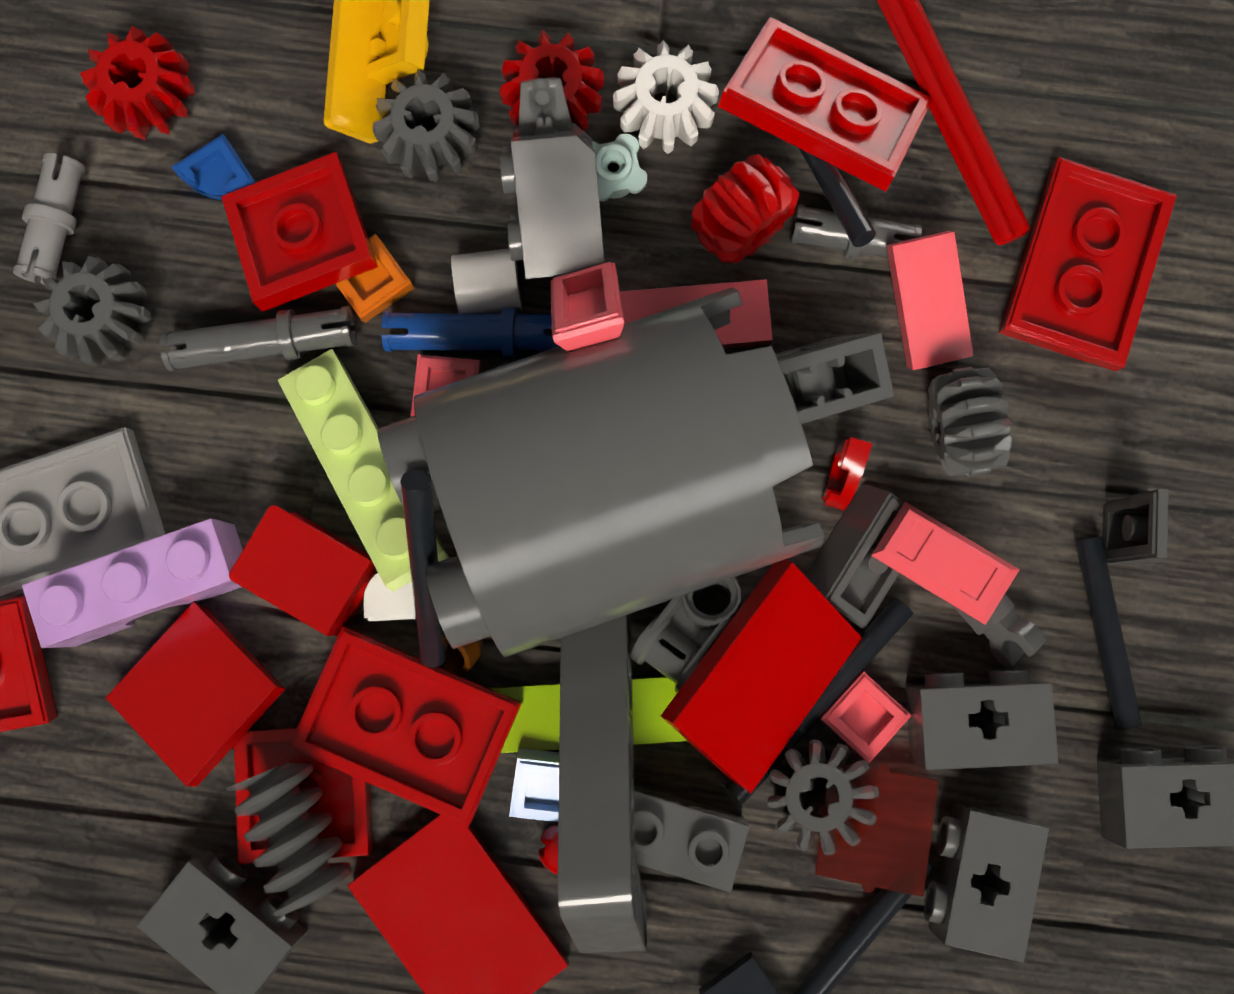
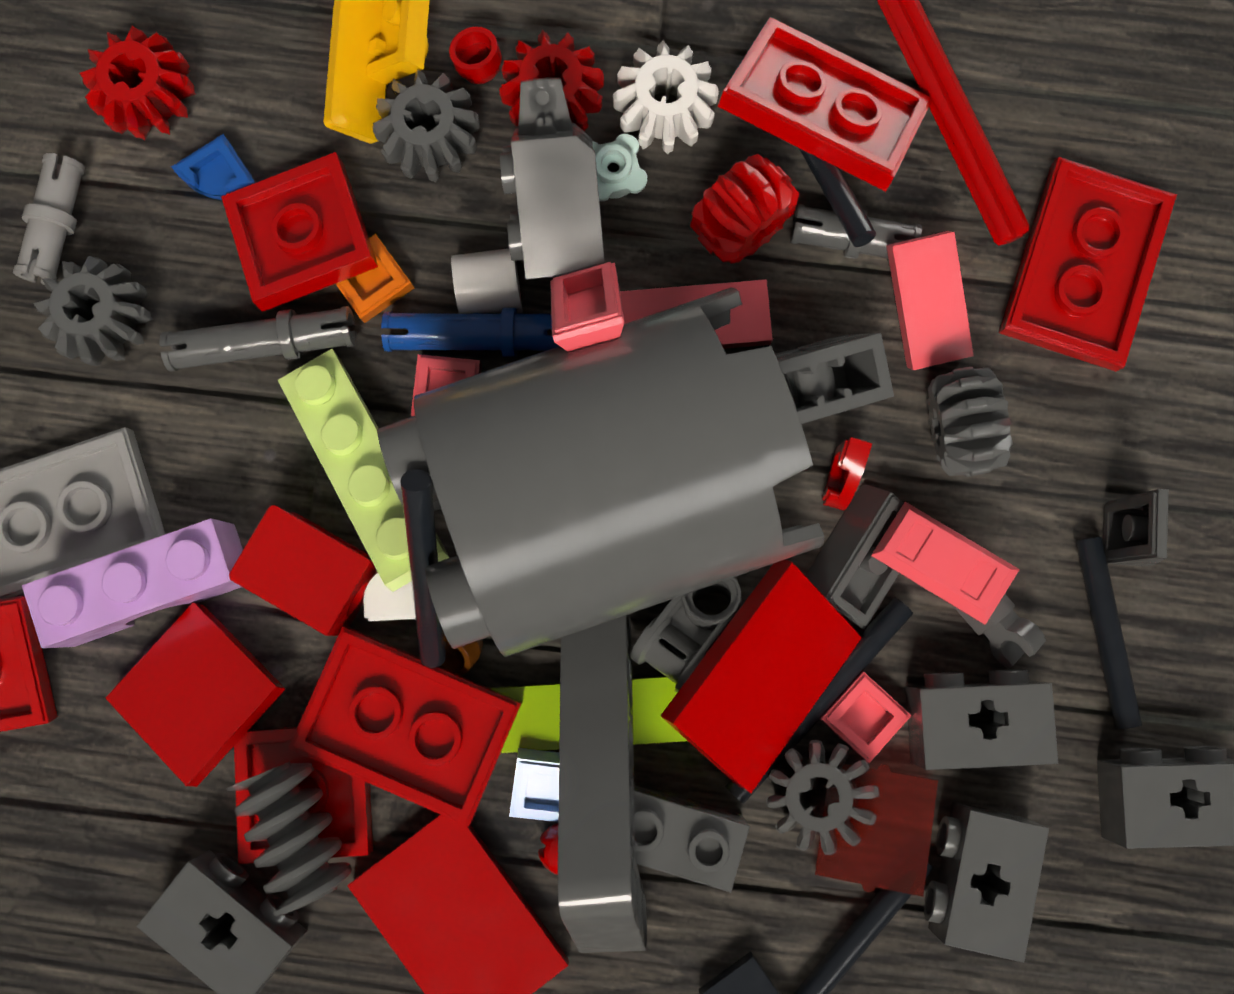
(476, 55): none -> red hinge

